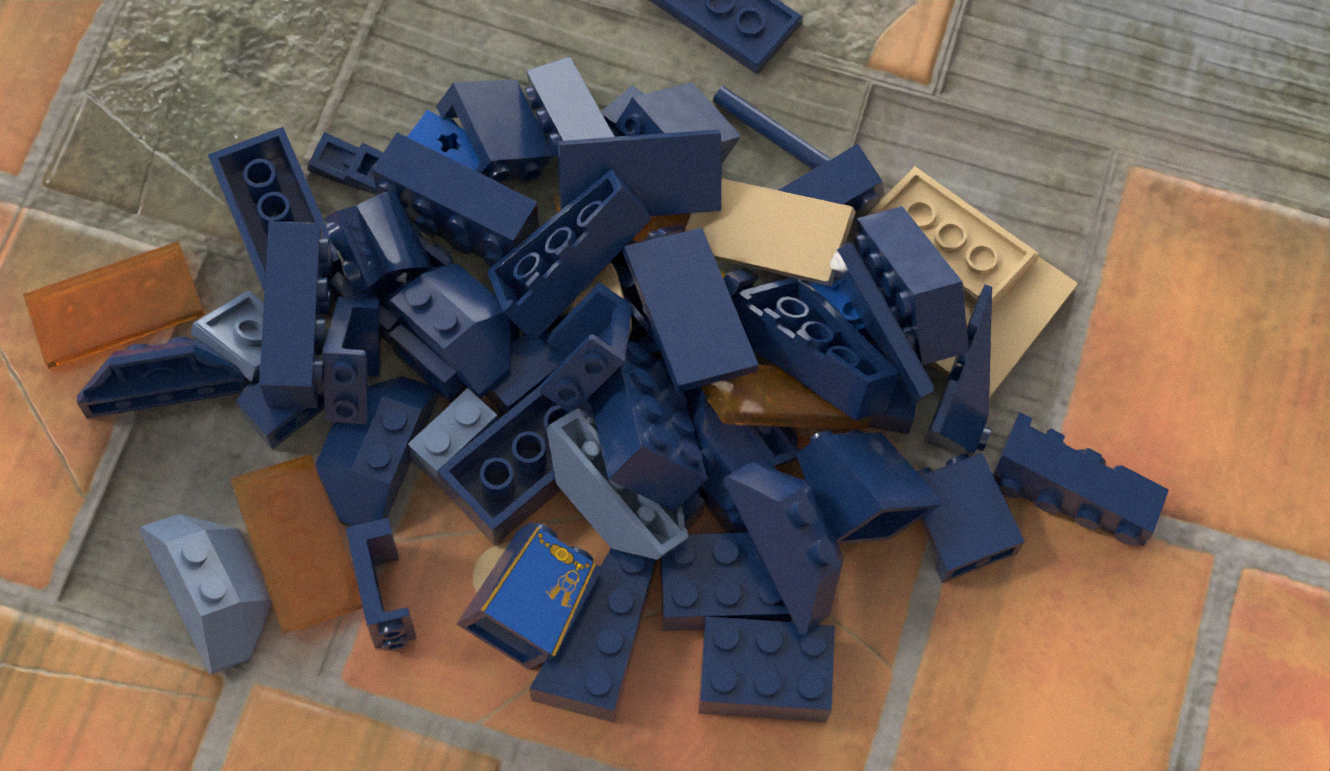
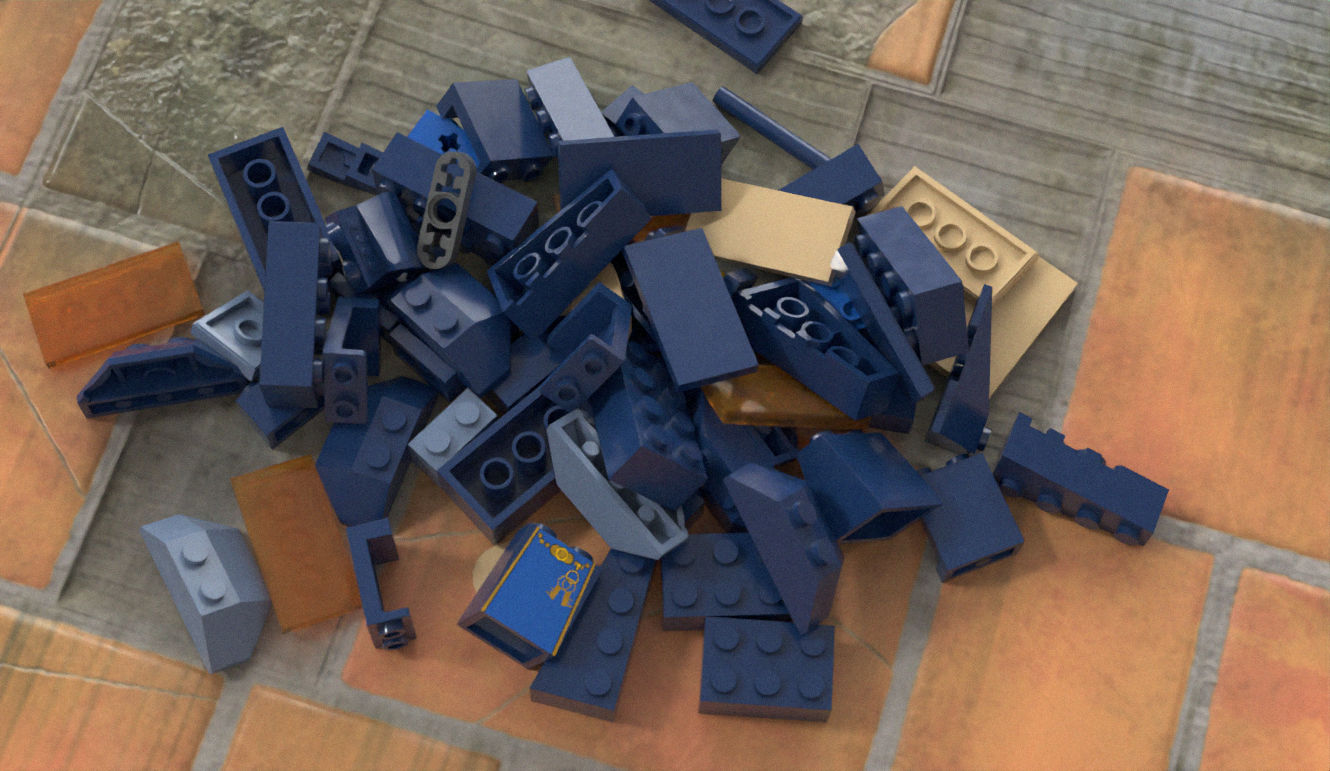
(462, 201): none -> dark grey beam

